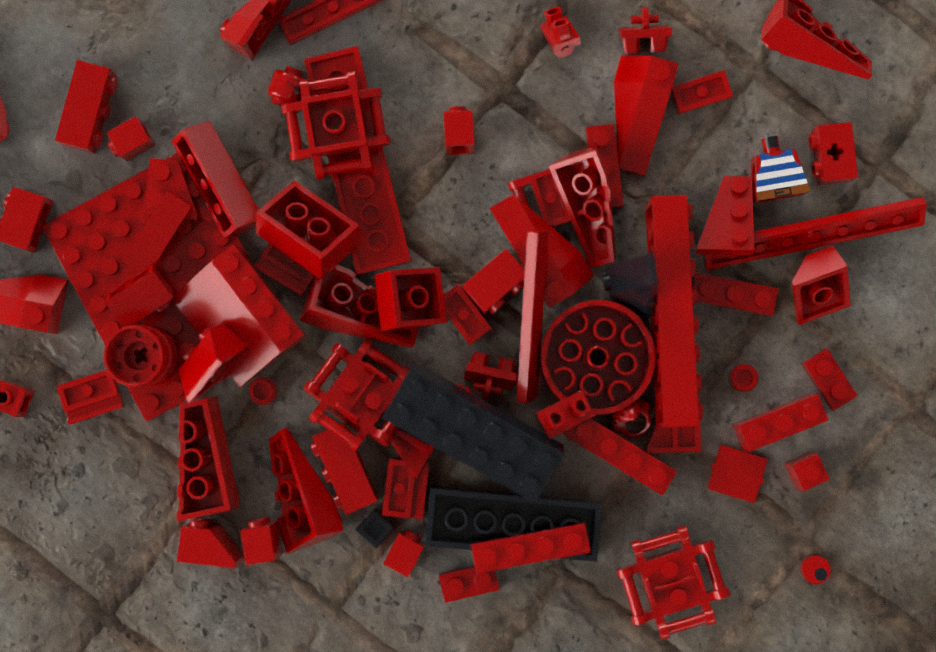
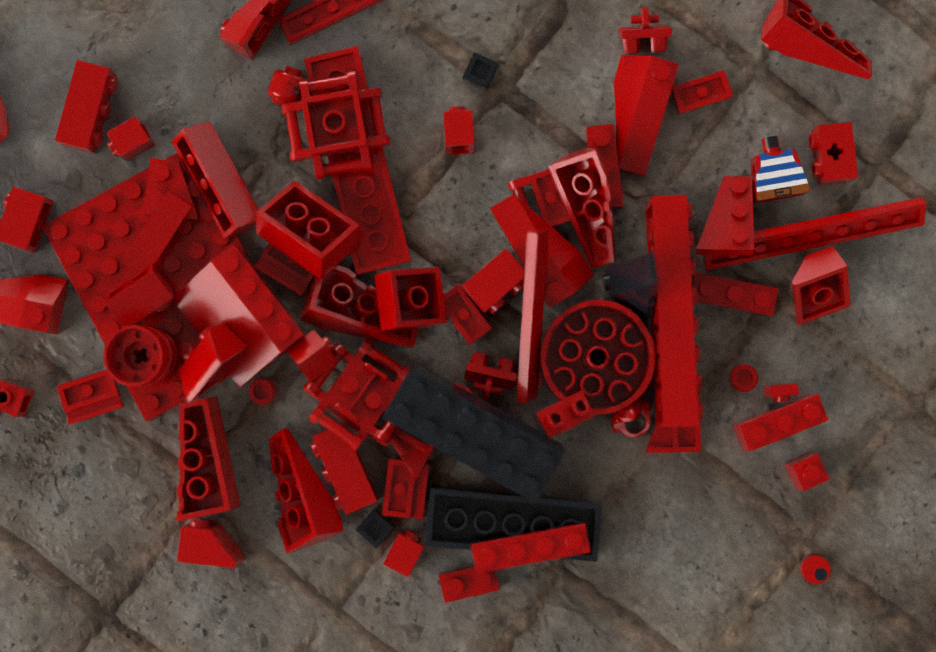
(261, 541): red brick -> none
(312, 355): none -> red brick
(480, 71): none -> black tile
(559, 32): red hips -> none
(622, 455): red brick -> none
(672, 582): red brick -> none
(737, 473): red piece -> none
(781, 392): none -> red plate
(829, 379): red plate -> none

